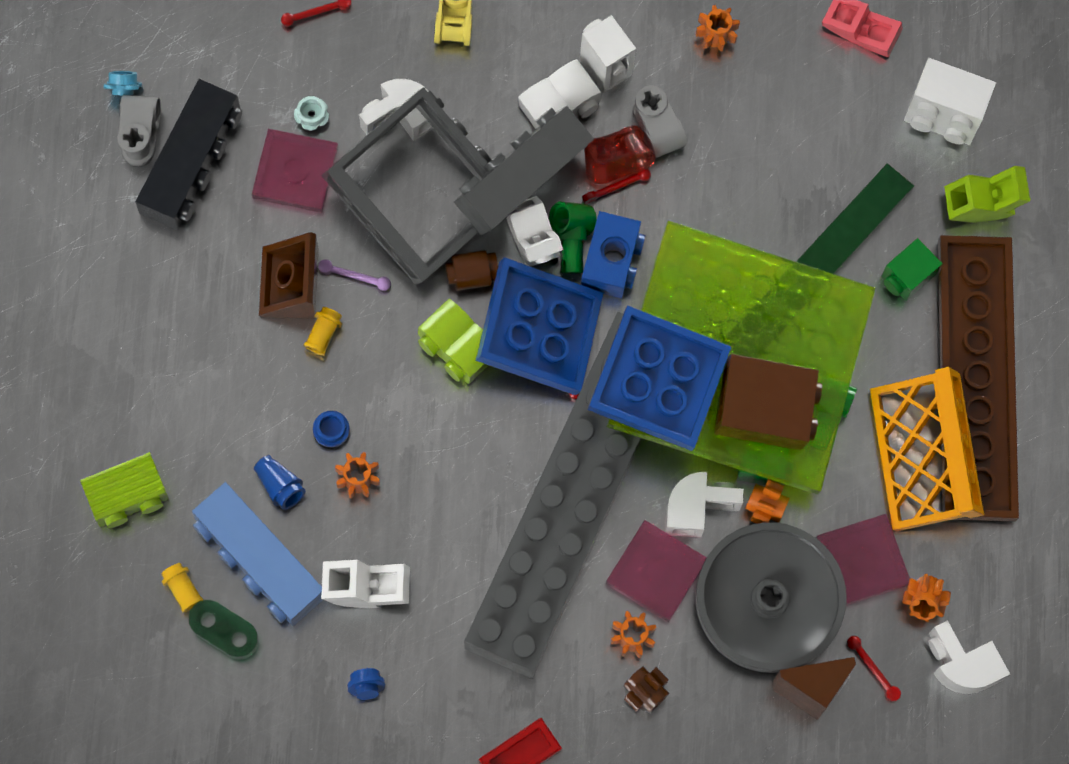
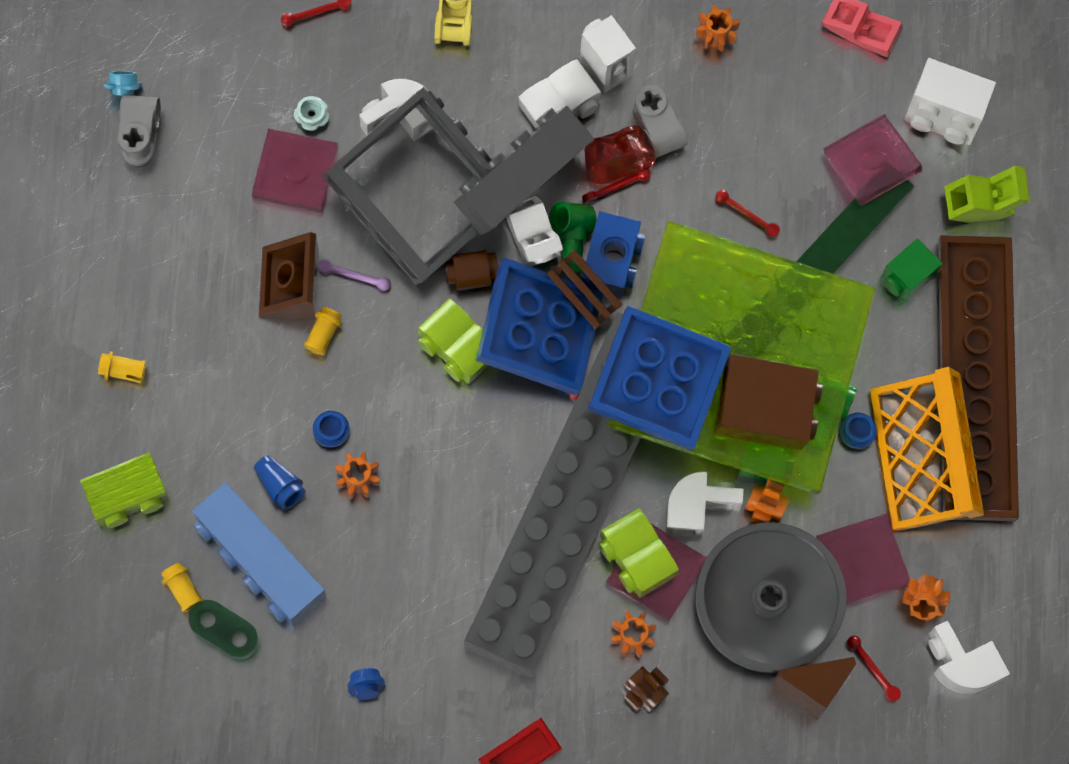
(121, 368): none -> yellow pin
(188, 155): black brick -> none
(365, 586): white brick -> none
(605, 312): none -> reddish brown tile
(638, 553): none -> lime brick
(771, 230): none -> red hinge
(858, 430): none -> blue plate
(872, 159): none -> clear pink tile

